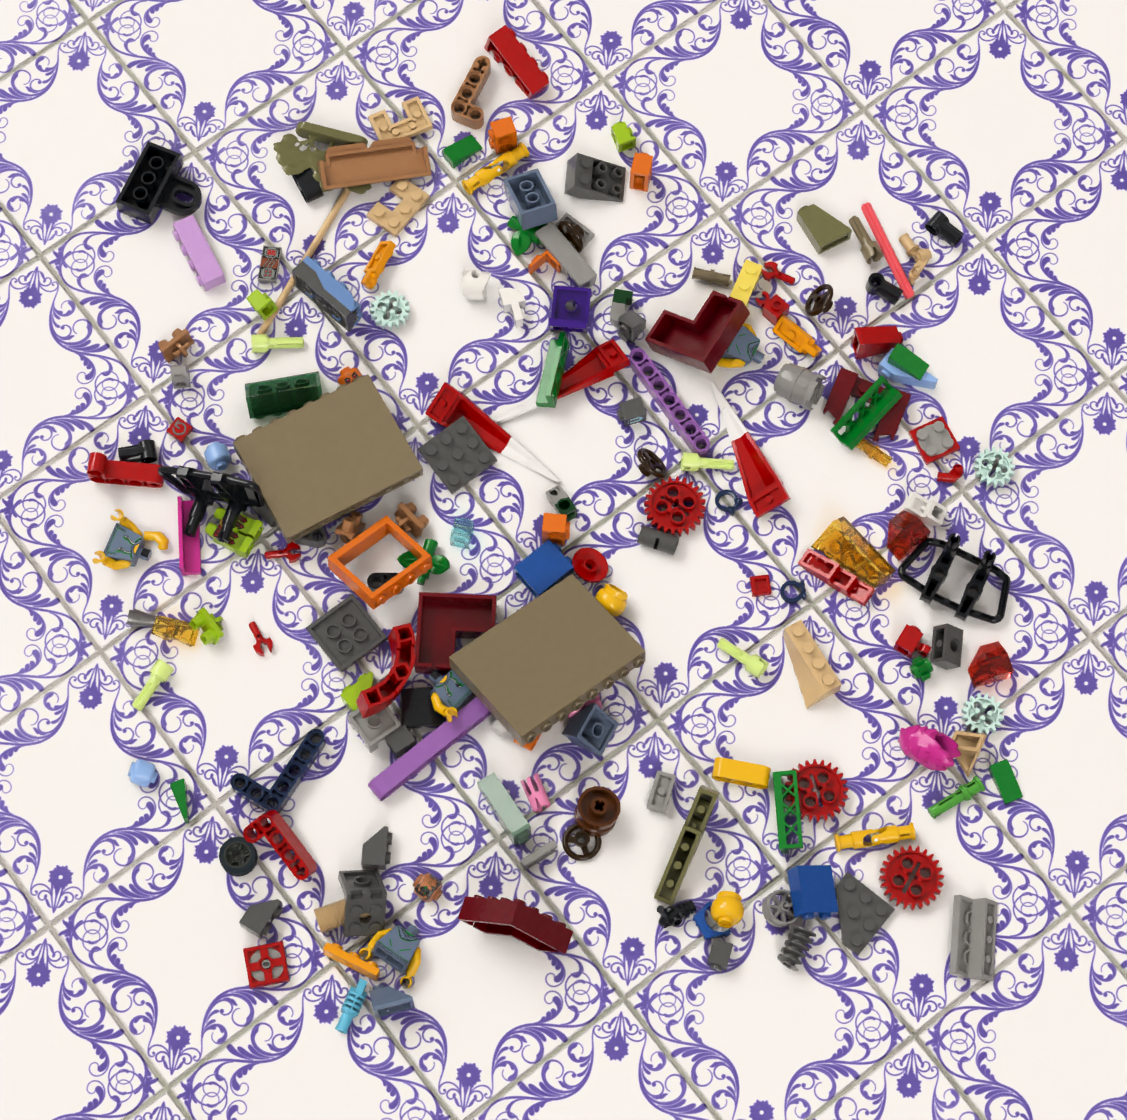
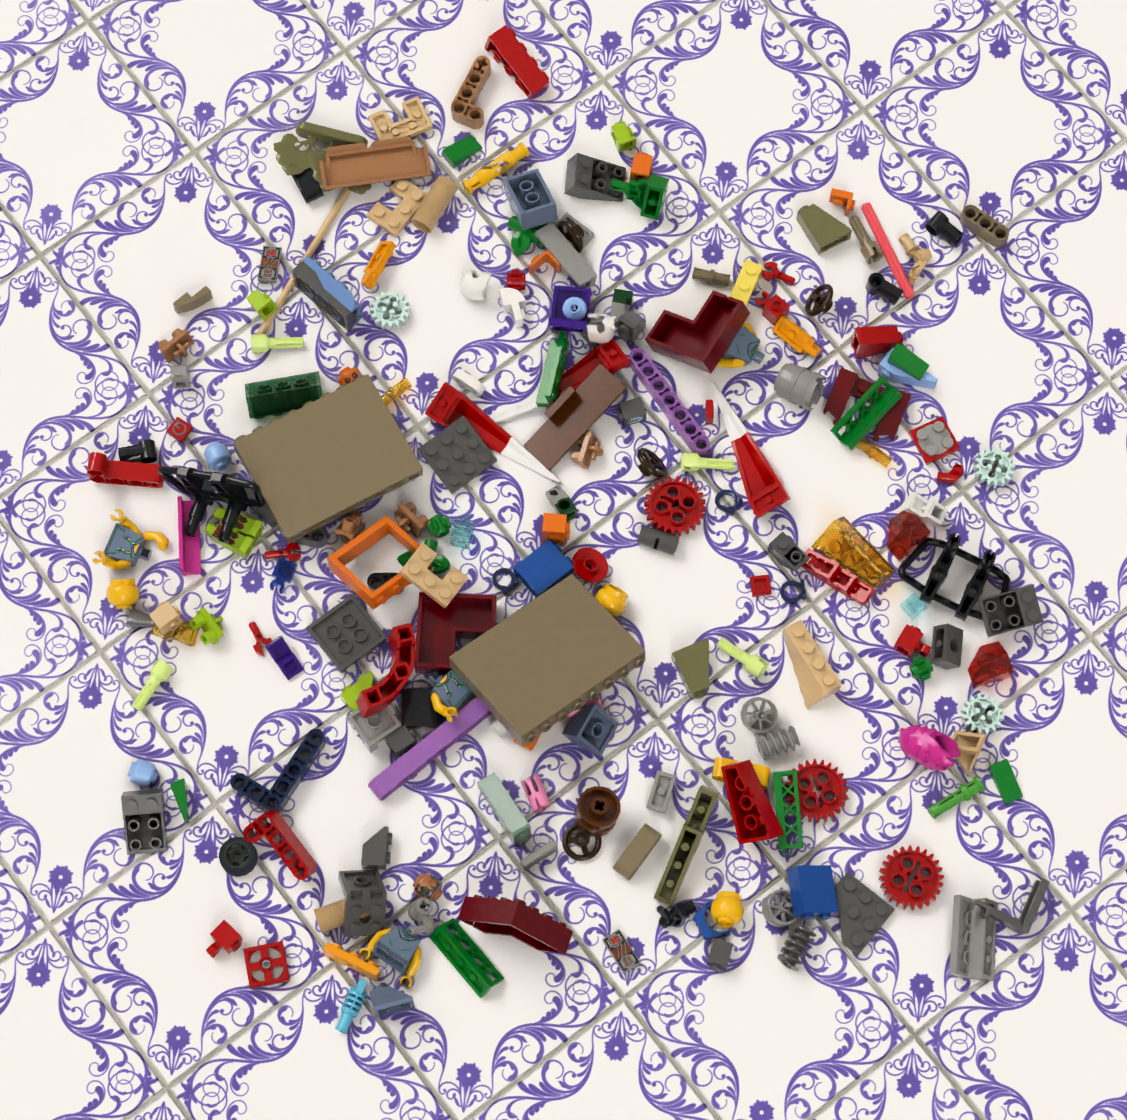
(123, 593): none -> yellow piece
(144, 821): none -> dark grey slope
(155, 184): black brick -> none
(166, 617): none -> tan brick
(188, 303): none -> dark tan slope
(199, 253): lavender brick -> none
(225, 938): none -> red brick
(260, 916): dark grey slope -> none
(283, 573): none -> clear blue plate
(284, 657): none -> dark purple slope
(394, 392): none -> clear yellow pin
(422, 917): none -> light grey piece
(434, 204): none -> tan piece
(439, 525): none -> green gear
(439, 590): none -> tan plate
(463, 959): none -> green fence
(468, 382): none -> white beam
(502, 135): orange brick -> none
(515, 582): none -> dark blue piece
(516, 280): none -> red gear
(573, 416): none -> reddish brown bracket
(579, 314): none -> light blue head
(589, 450): none -> medium nougat hips
(600, 328): none -> white helmet
(621, 951): none -> tile
(637, 851): none -> dark tan beam
(645, 193): none -> green brick
(693, 668): none -> olive slope
(709, 412): none -> red tile
(749, 804): none -> red wedge
(759, 715): none -> light grey wheel
(778, 742): none -> light grey piece
(787, 552): none -> dark grey slope
(842, 198): none -> orange bracket
(884, 835): yellow piece -> none
(913, 606): none -> clear light blue tile
(981, 218): none -> dark tan beam
(1010, 610): none -> dark grey slope
(1026, 919): none -> dark grey hinge

